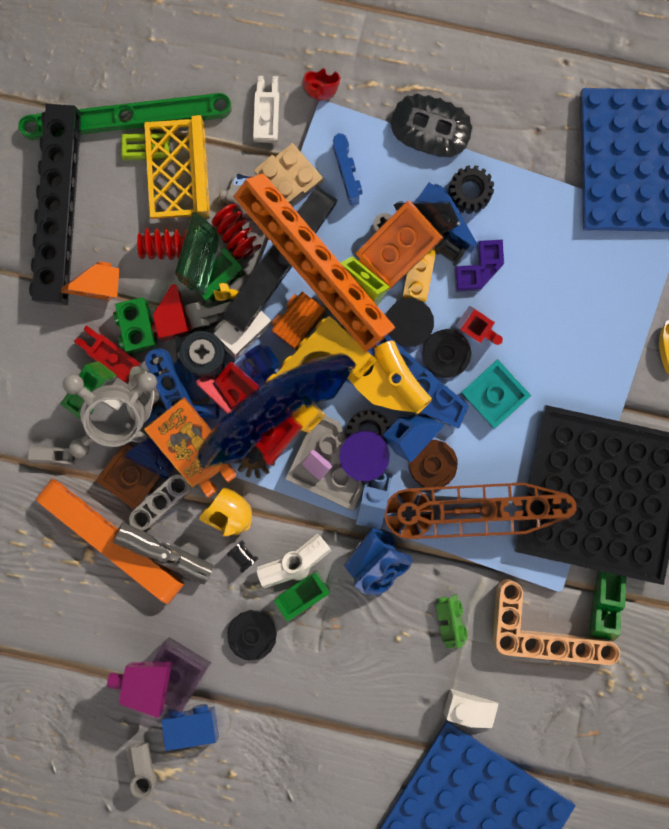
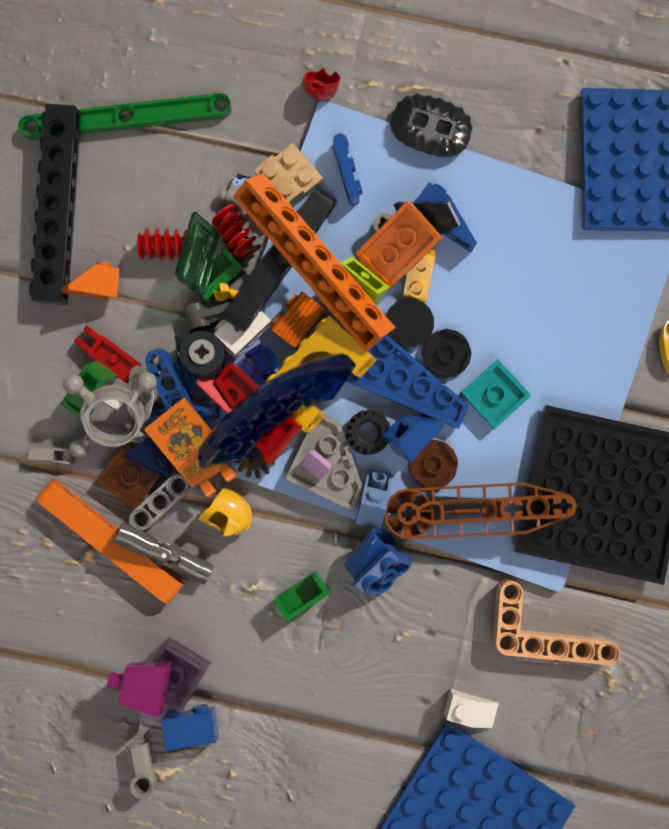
(140, 324): green brick -> none
(142, 147): lime tile -> none
(170, 316): red slope -> none
(198, 167): yellow fence -> none
(242, 556): black bush -> none
(252, 635): black tile -> none
(266, 112): white hinge -> none
(280, 570): white piece -> none
(364, 455): dark purple tile -> none
(380, 384): yellow pin -> none
(447, 243): black bush -> none
(454, 631): bright green hinge -> none
(478, 326): red brick -> none
(481, 179): black tyre -> none
(489, 262): dark purple tile -> none
(607, 606): green slope -> none

